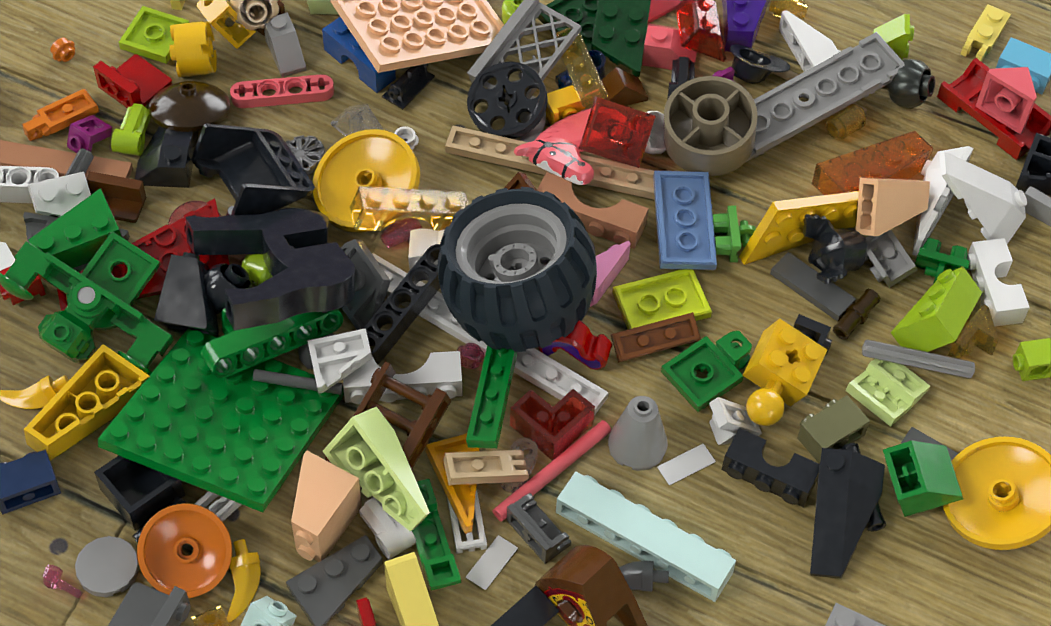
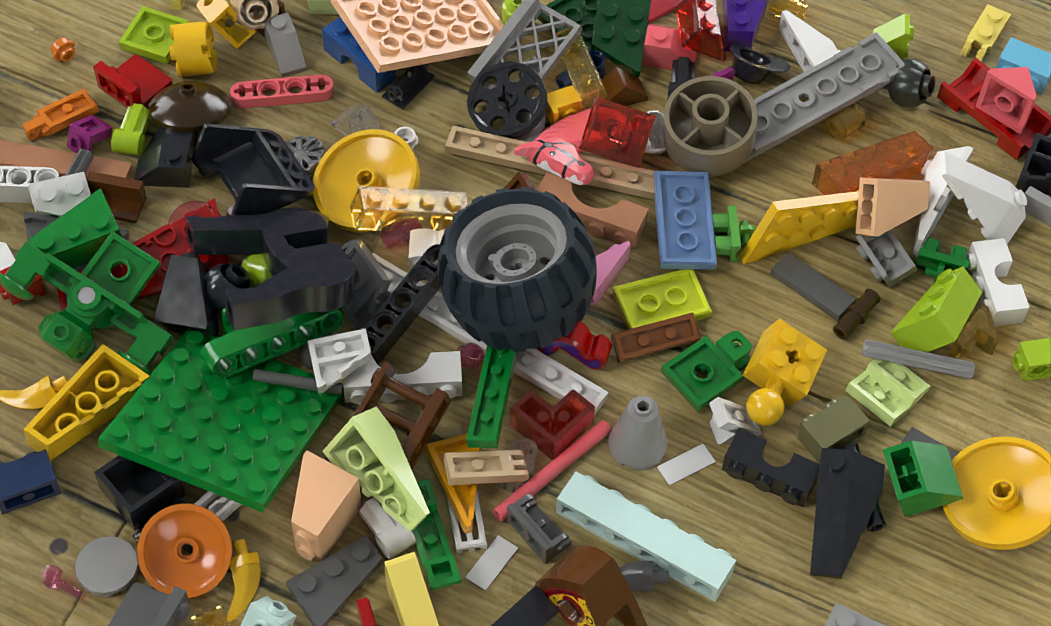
(814, 330): black bracket -> none
(834, 249): black helmet -> none

